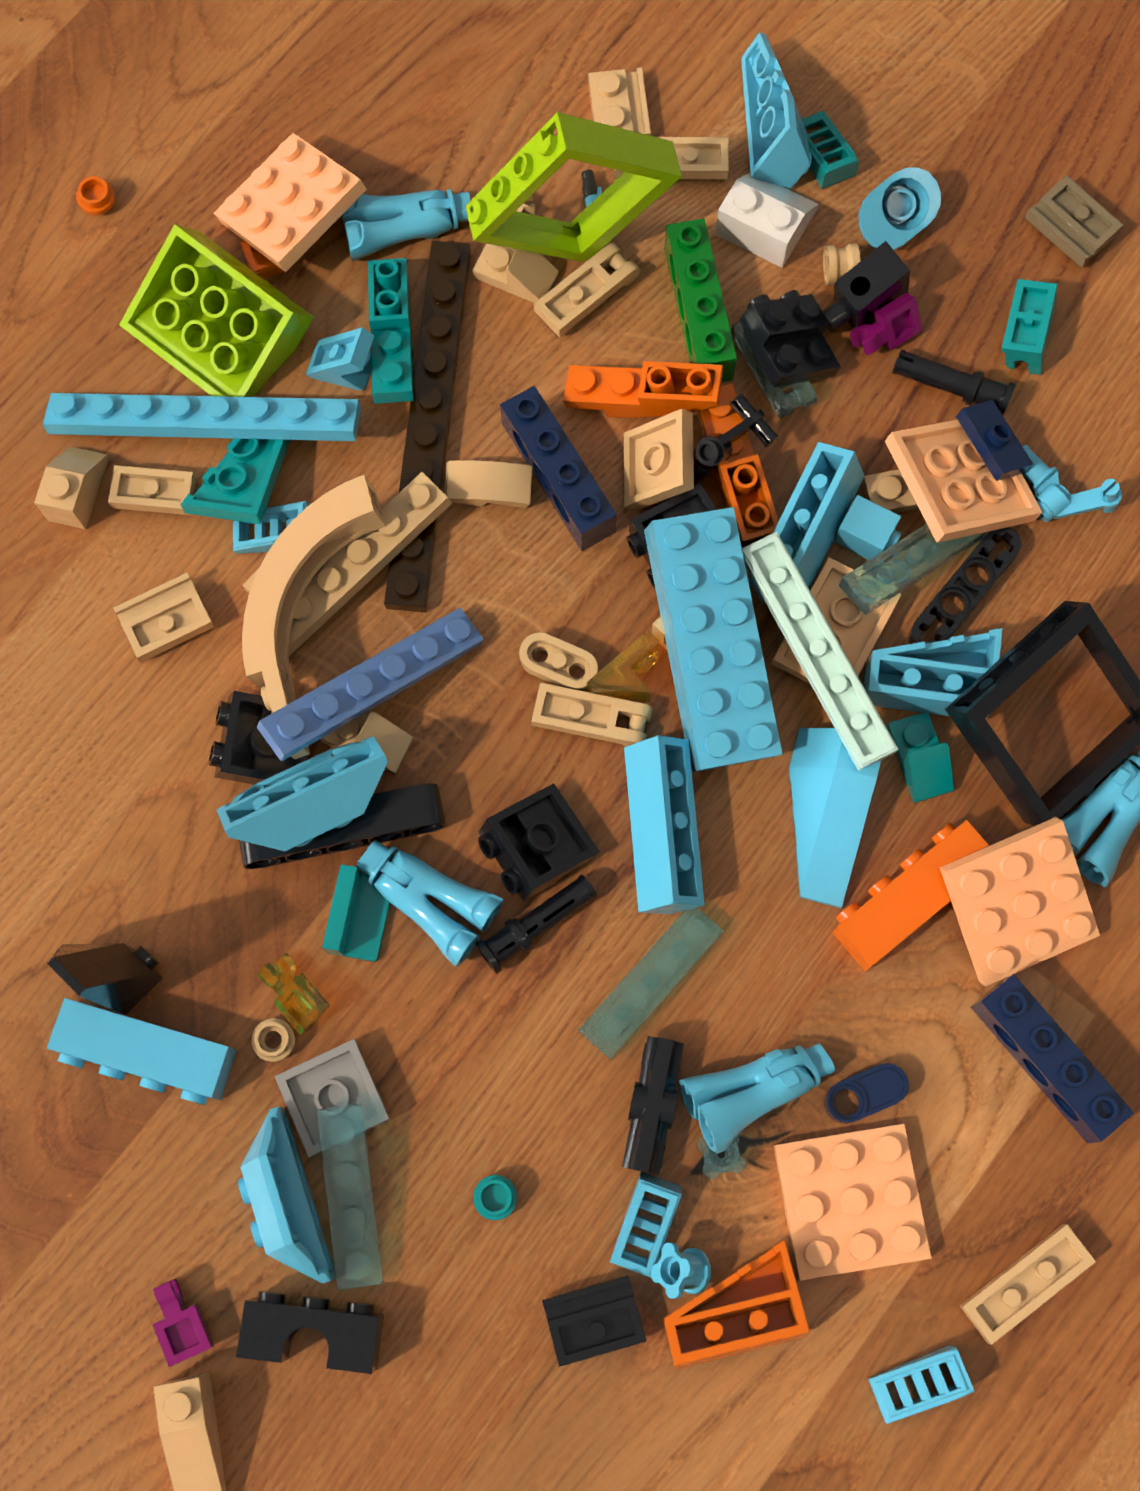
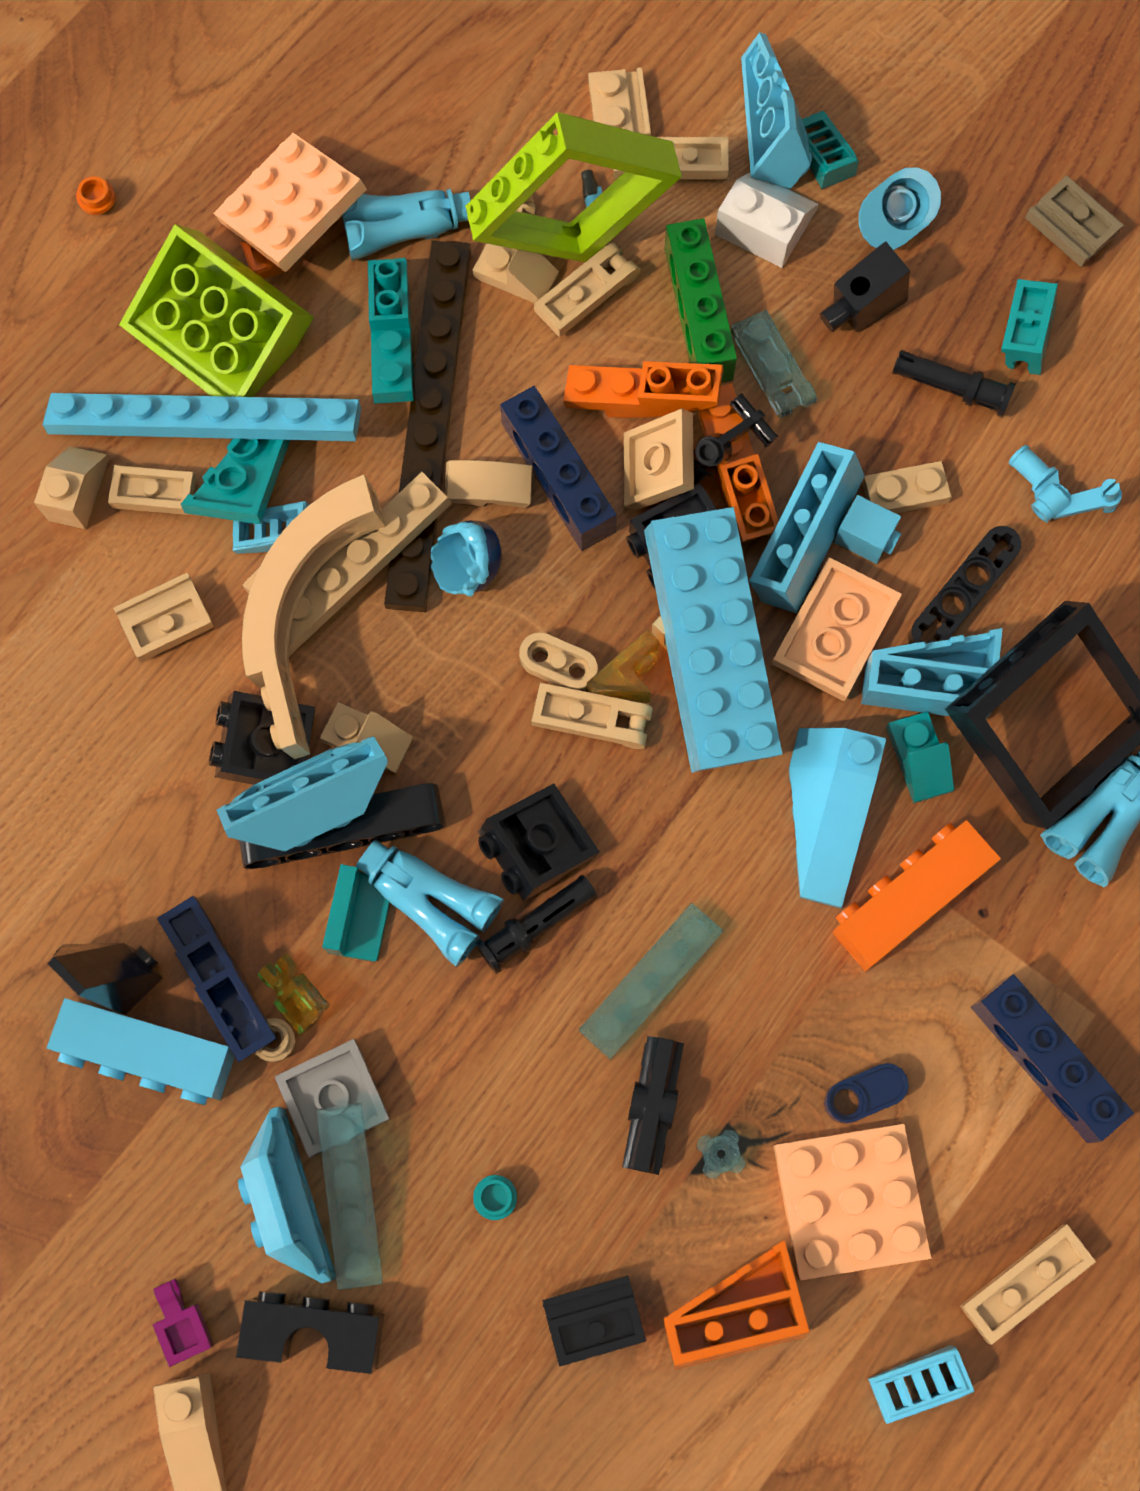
(217, 979): none -> dark blue slope
(343, 359): medium azure slope -> none
(369, 684): medium blue plate -> none
(466, 557): none -> medium azure hair
(657, 1187): medium azure slope -> none
(664, 825): medium azure brick -> none
(681, 1271): medium azure brick -> none
(738, 1096): medium azure piece -> none
(789, 338): black plate -> none
(818, 652): light aqua tile -> none
(839, 261): tan wheel -> none
(893, 326): magenta plate -> none
(901, 567): clear light blue plate -> none
(956, 485): light nougat plate -> none
(994, 440): dark blue plate -> none
(1020, 901): light nougat plate -> none

